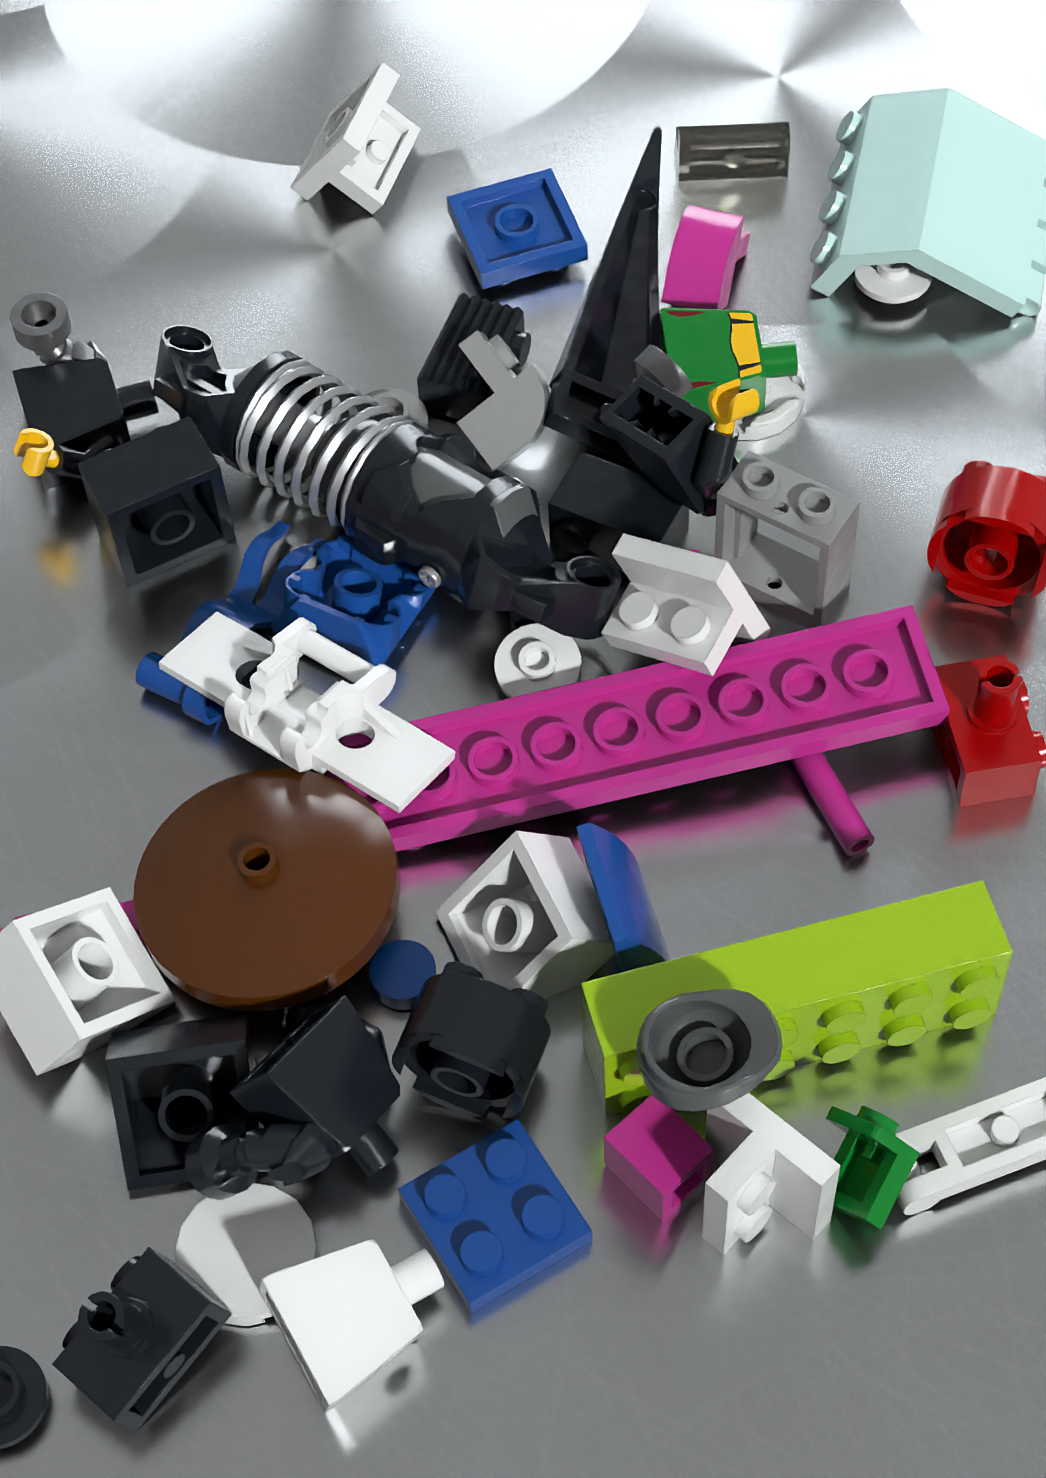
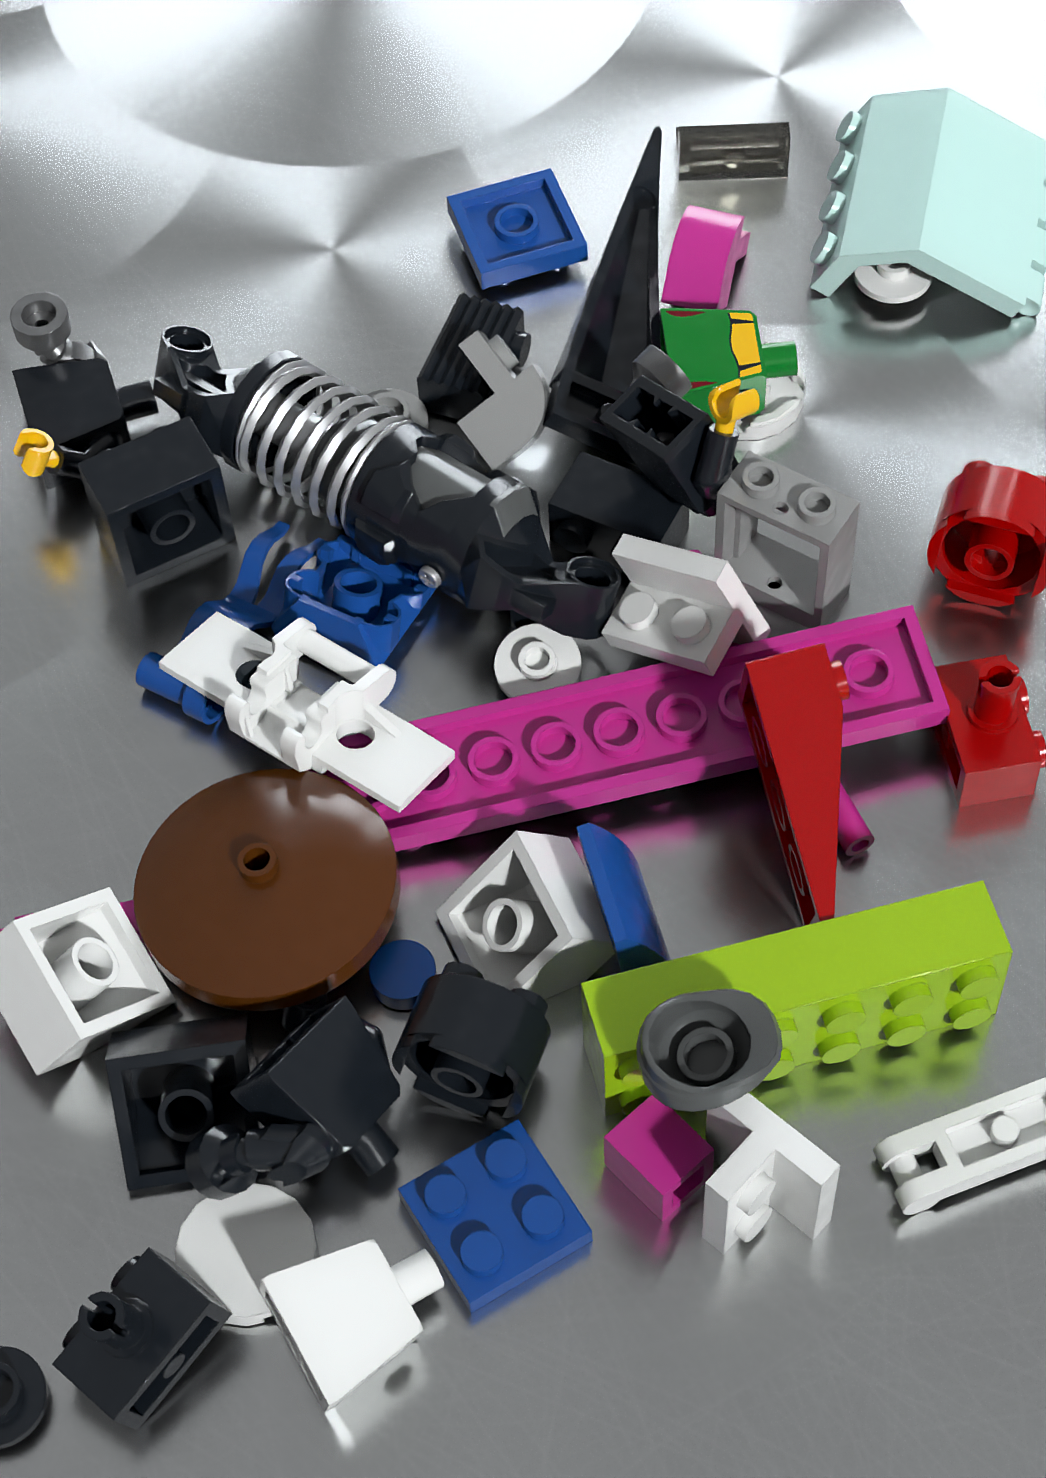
(360, 145): white bracket -> none
(796, 737): none -> red slope
(871, 1164): green bracket -> none

